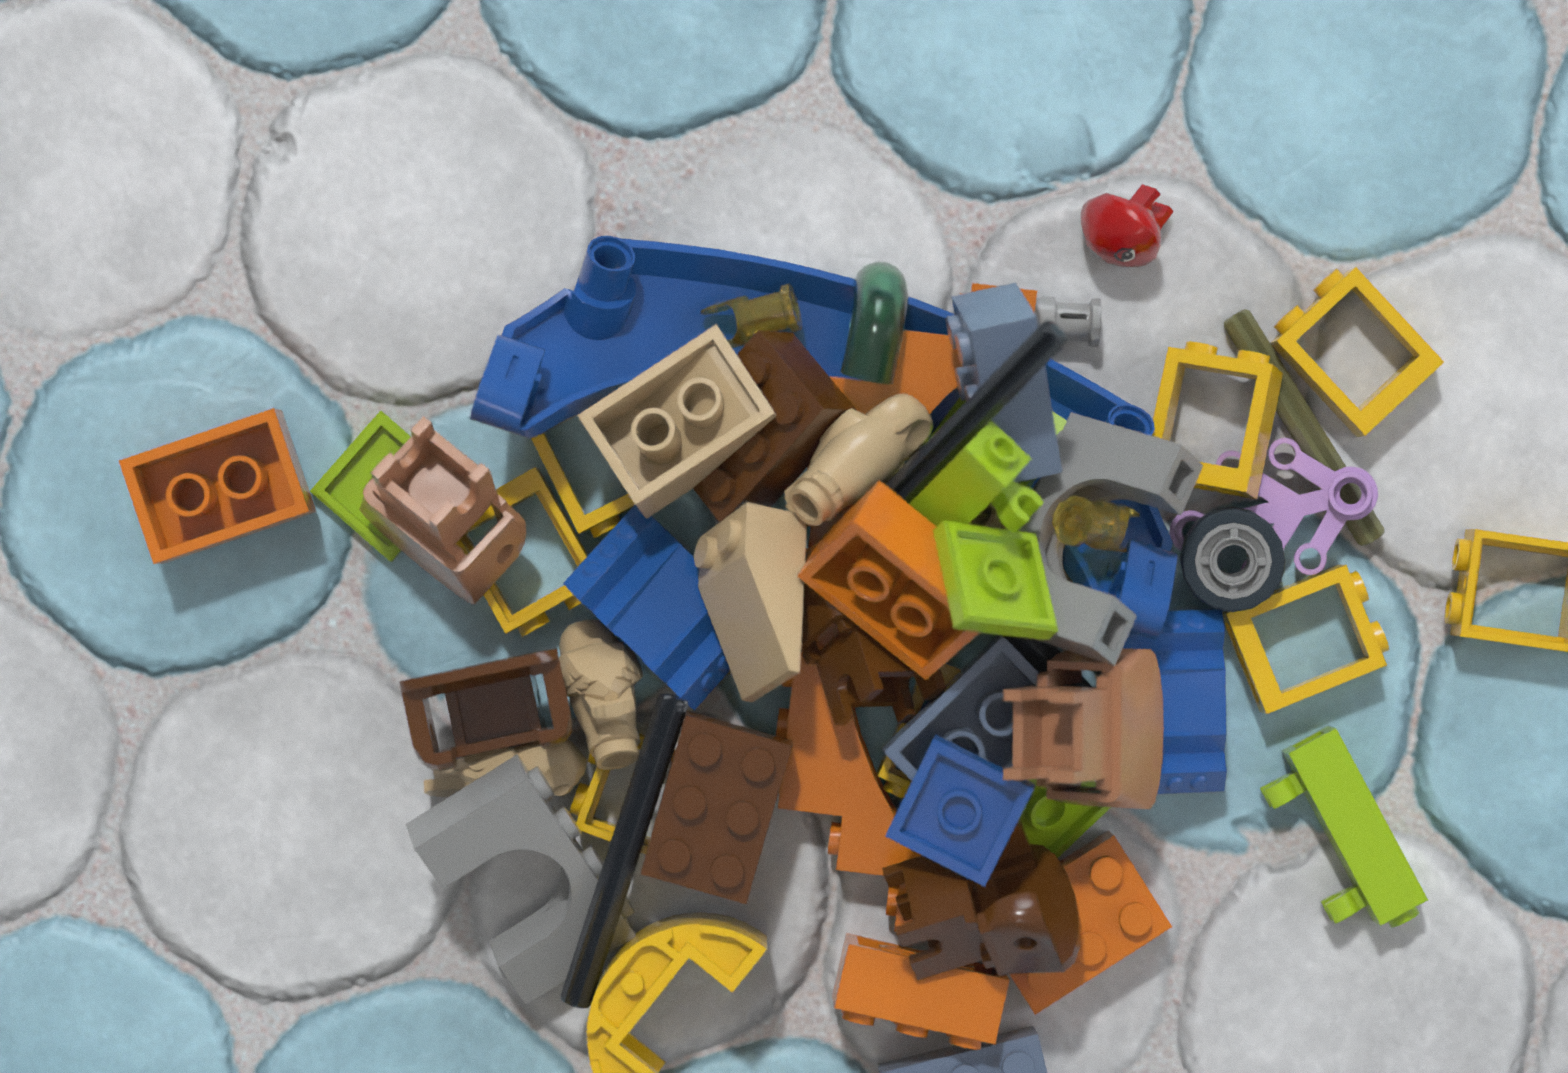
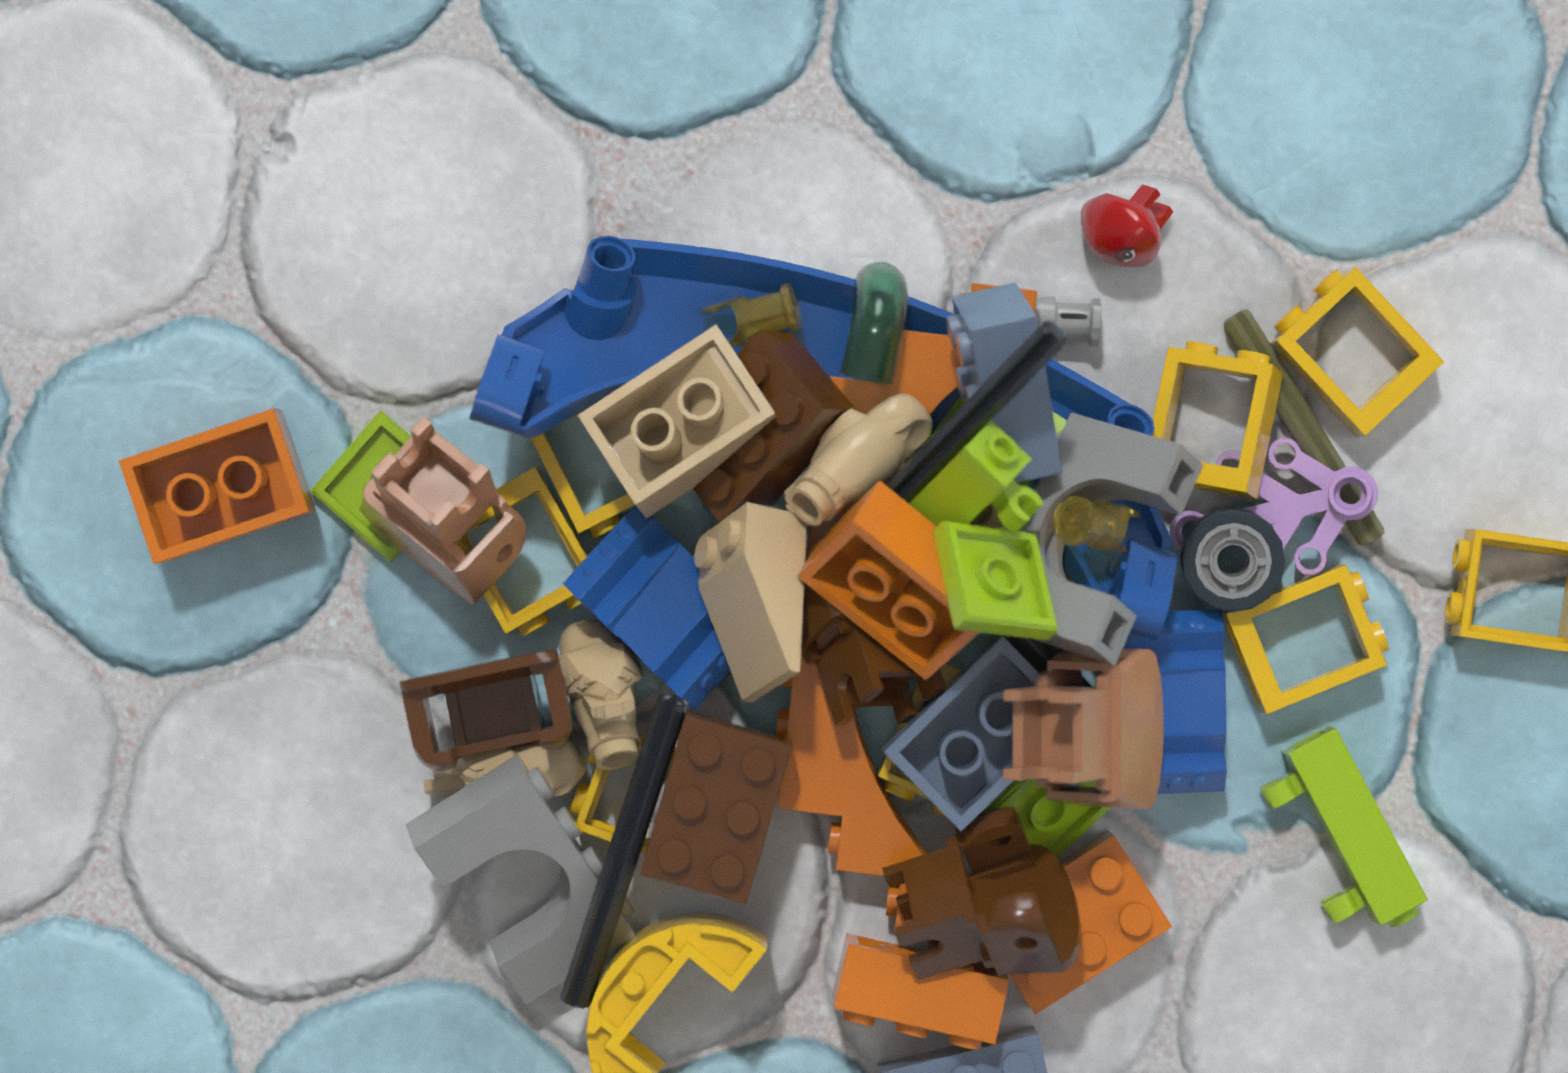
(959, 810): blue plate -> none

